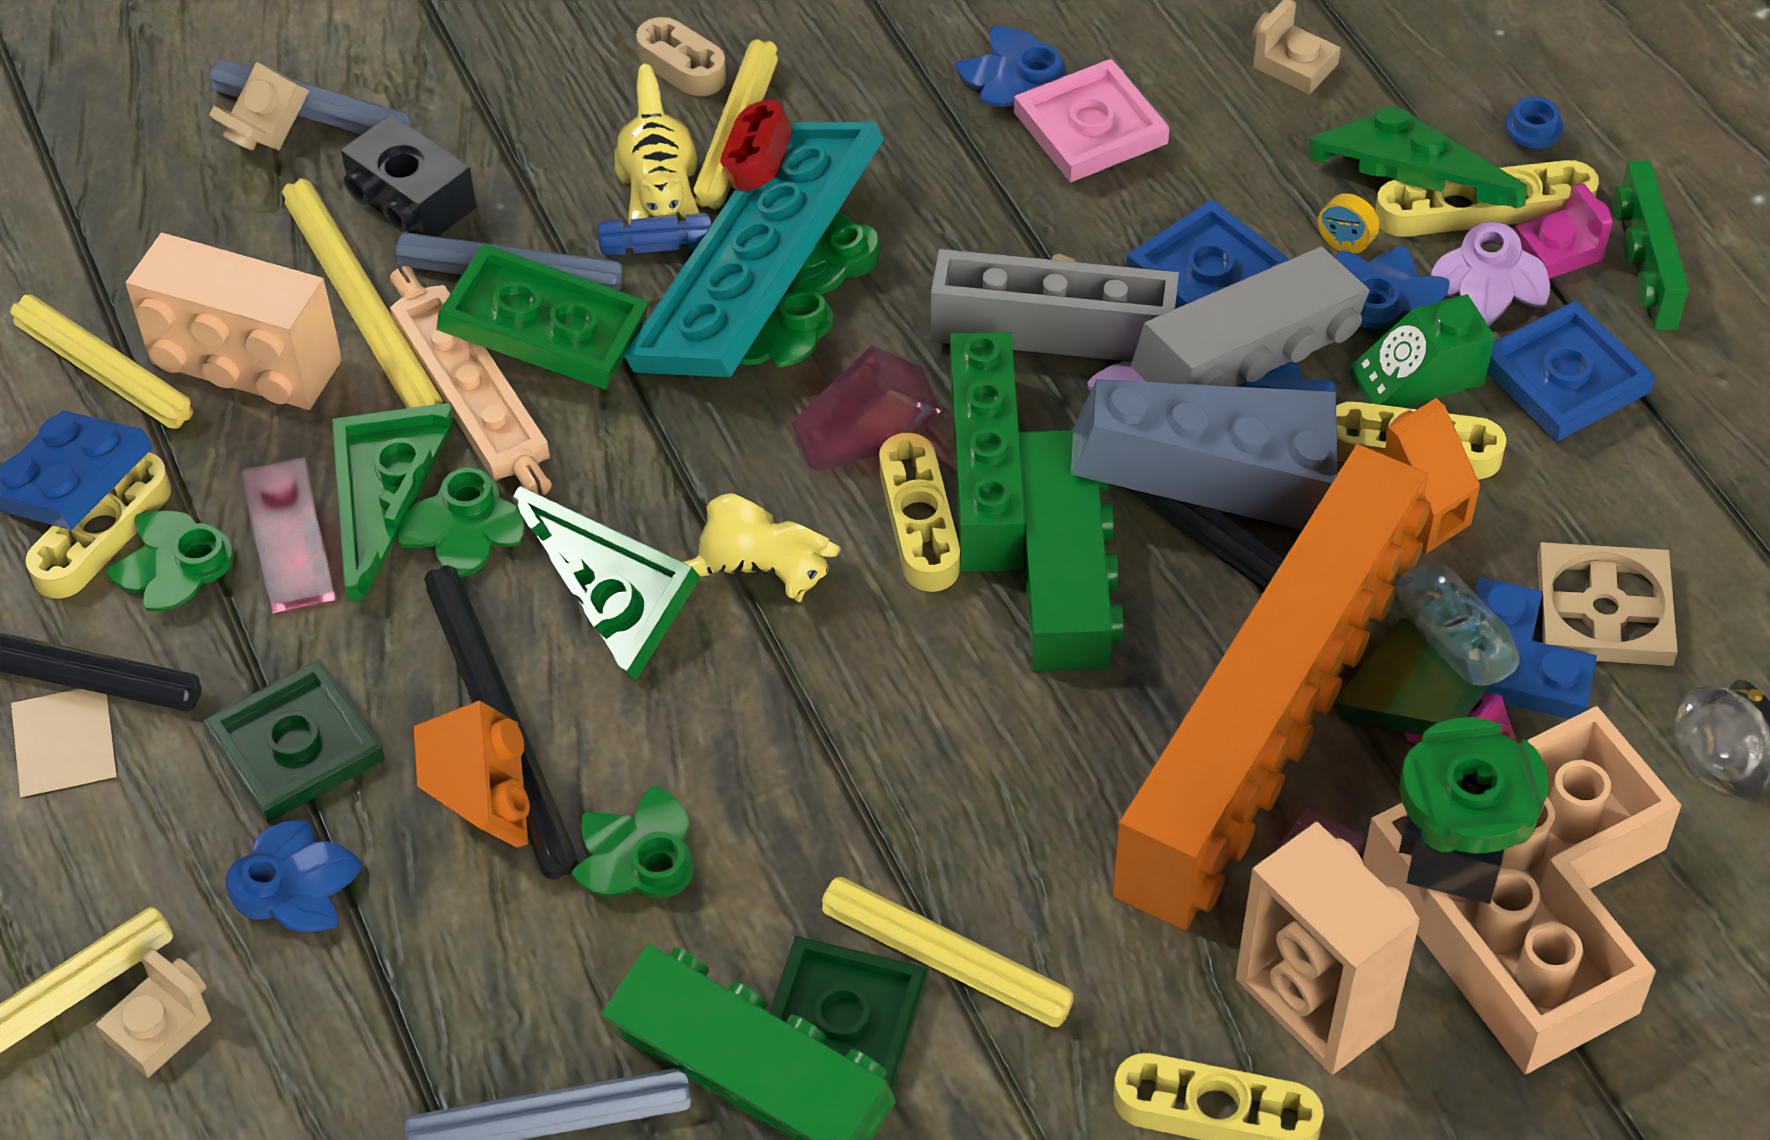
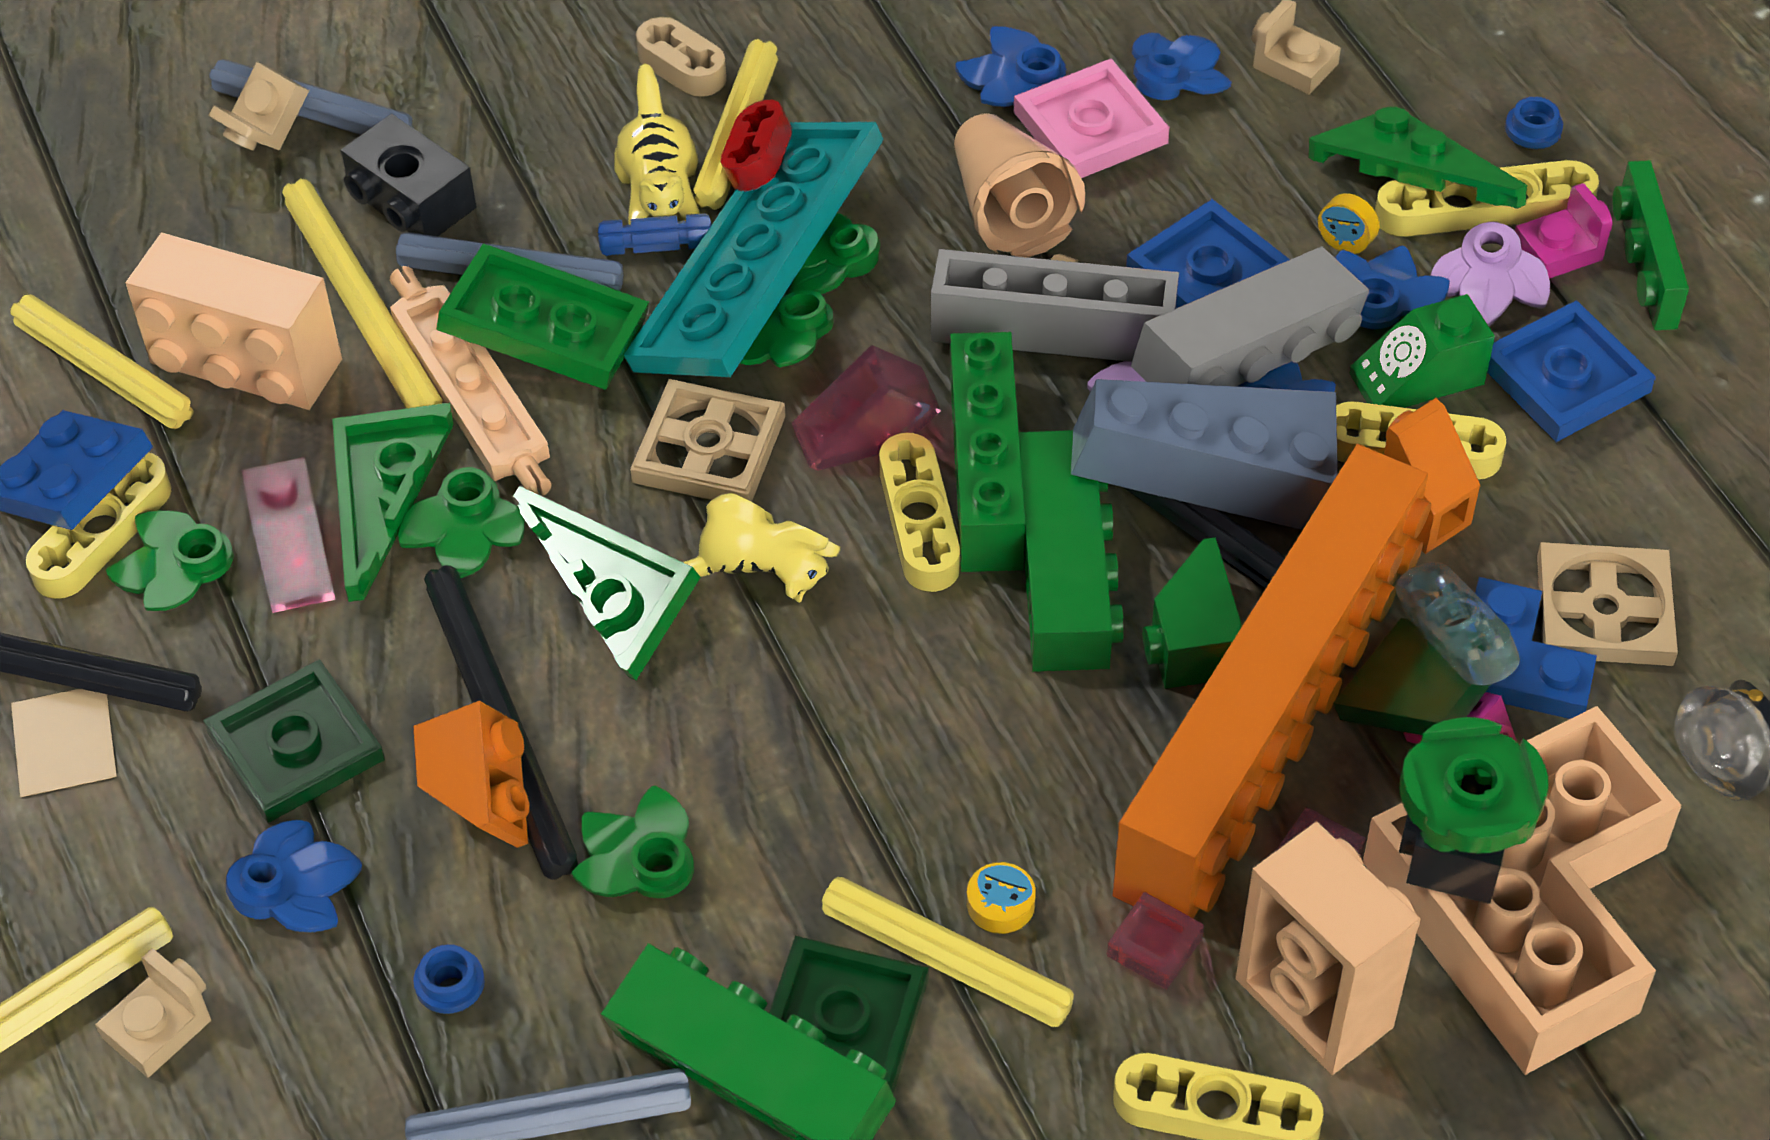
(446, 963): none -> blue plate
(693, 477): none -> tan piece
(1001, 897): none -> tile
(1016, 187): none -> light nougat cone
(1155, 940): none -> clear pink plate
(1185, 64): none -> blue plate
(1192, 619): none -> green slope

